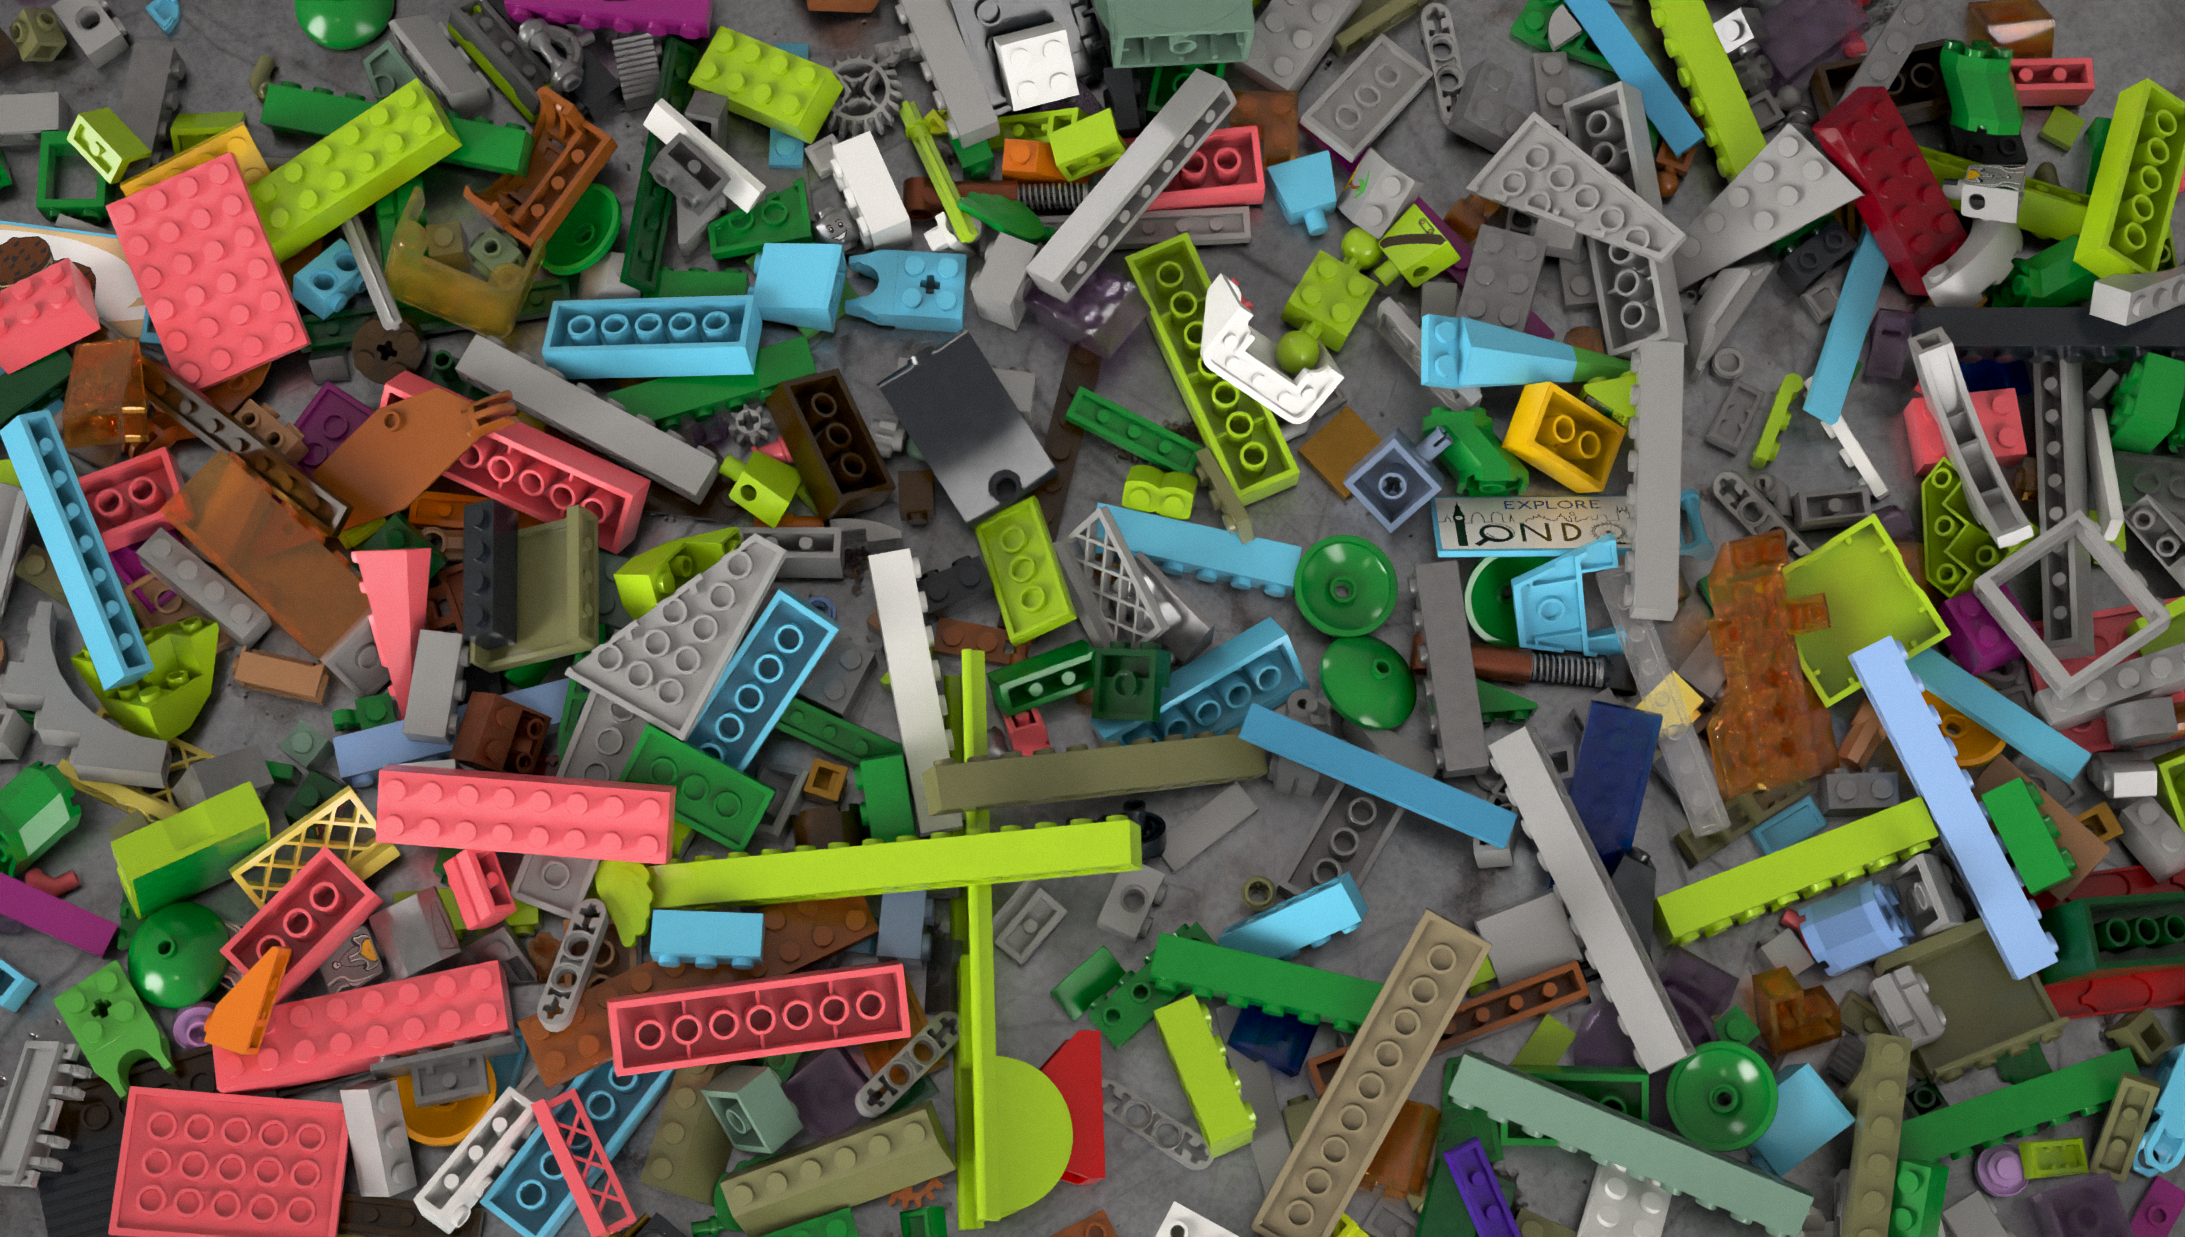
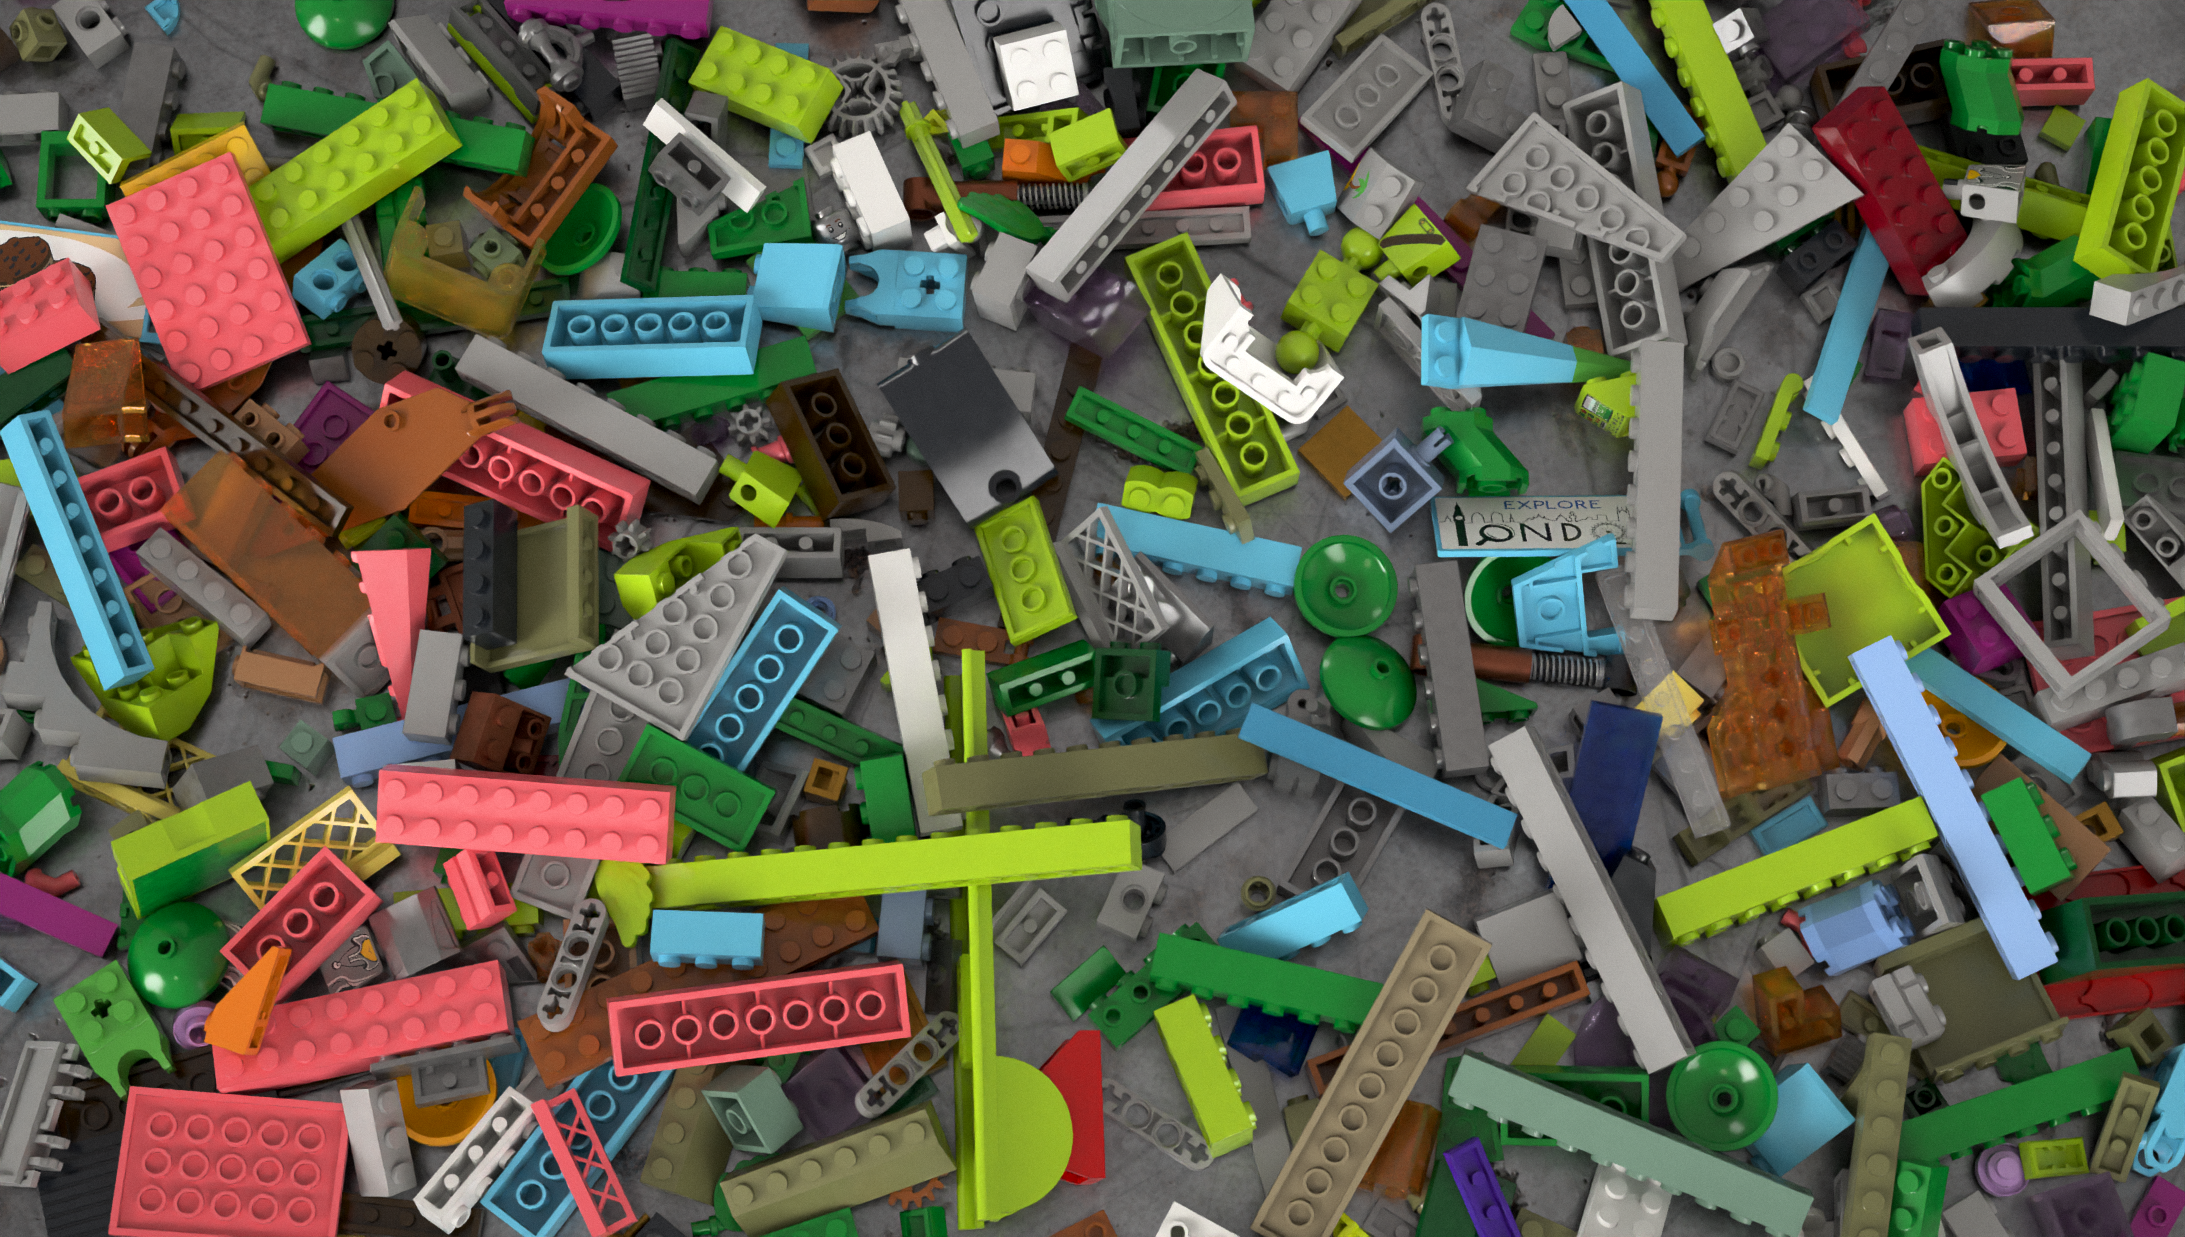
(313, 792): dark green torso -> none
(630, 540): none -> light grey gear
(1419, 300): none -> light grey slope
(1563, 437): yellow brick -> none

